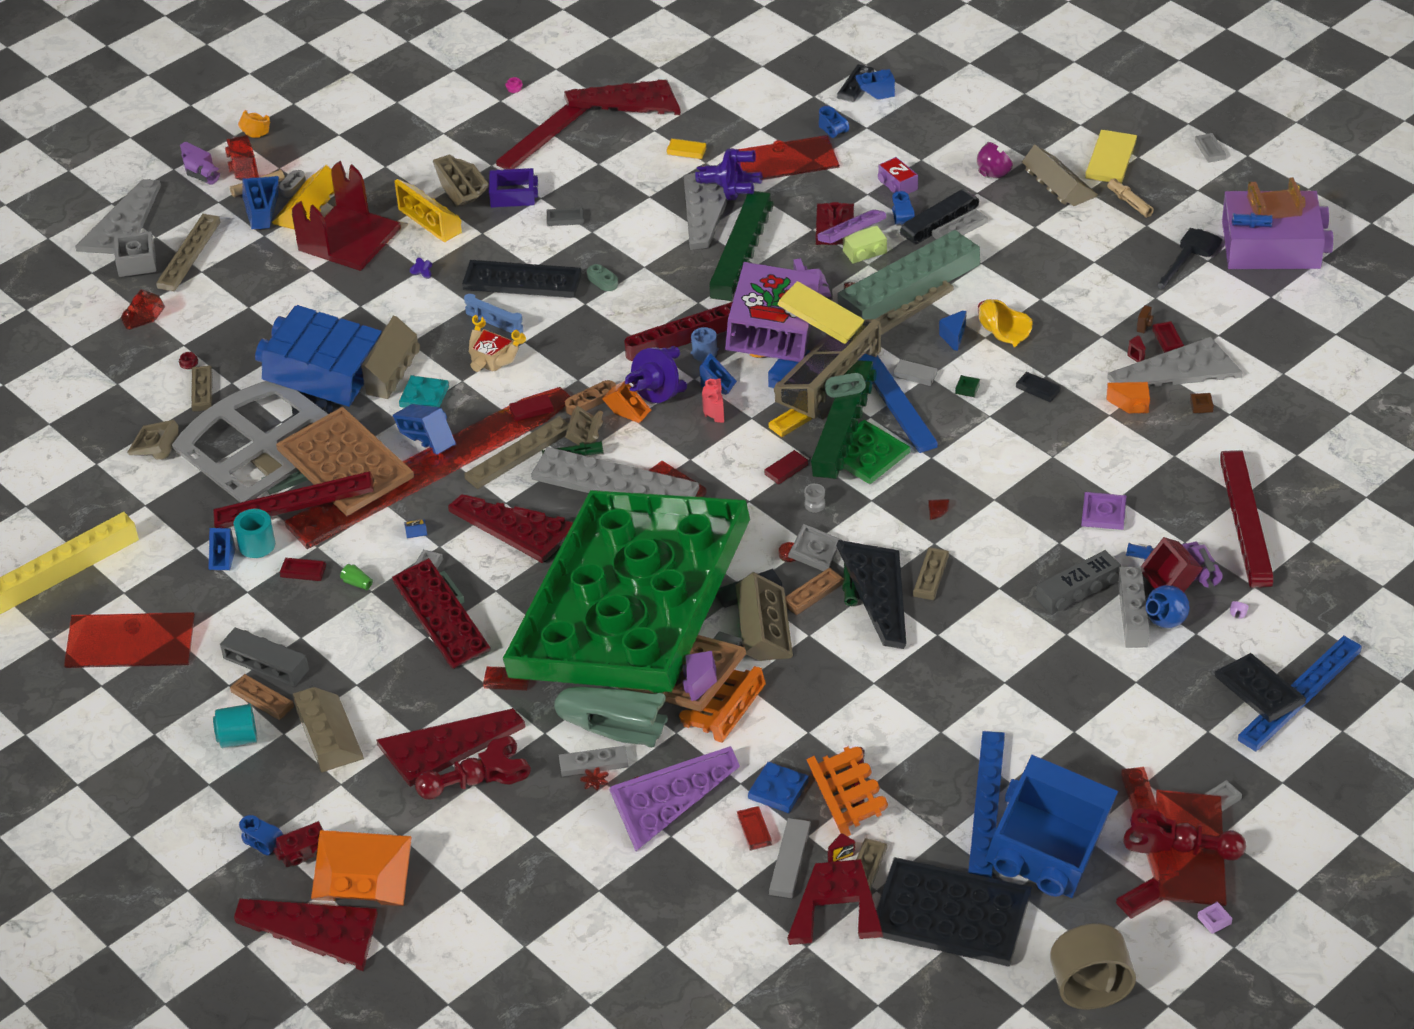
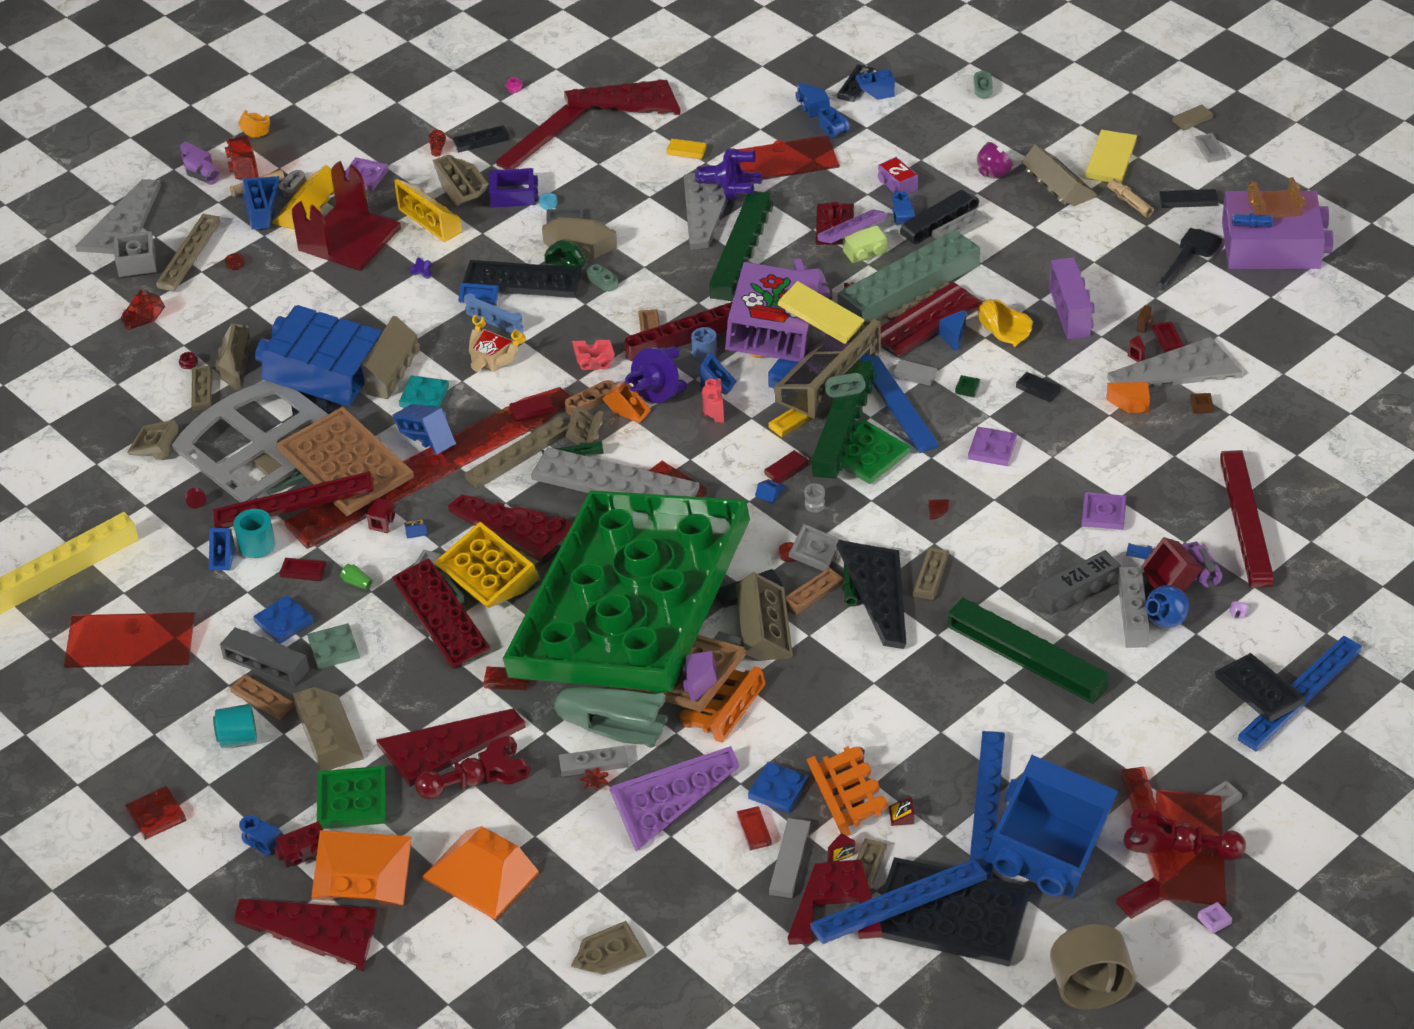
(155, 812): none -> clear red plate
(195, 498): none -> dark red tile
(234, 261): none -> clear red tile
(234, 355): none -> dark tan wedge
(283, 619): none -> blue plate
(333, 646): none -> sand green plate
(351, 797): none -> green plate
(370, 170): none -> medium lavender plate
(381, 515): none -> dark red brick
(436, 140): none -> clear red cone
(481, 138): none -> black tile
(483, 871): none -> orange slope
(485, 293): none -> blue tile
(487, 567): none -> yellow slope
(548, 201): none -> medium azure tile
(565, 253): none -> dark green piece
(589, 234): none -> dark tan wedge
(593, 356): none -> coral cylinder
(608, 950): none -> dark tan tile
(648, 319): none -> medium nougat tile
(769, 490): none -> blue slope
(811, 99): none -> blue slope
(898, 901): none -> blue tile
(902, 812): none -> slope
(923, 319): none -> dark red plate
(983, 84): none -> sand green plate
(992, 446): none -> medium lavender plate
(1028, 650): none -> dark green brick
(1071, 298): none -> medium lavender brick
(1188, 198): none -> black tile
(1192, 117): none -> dark tan tile

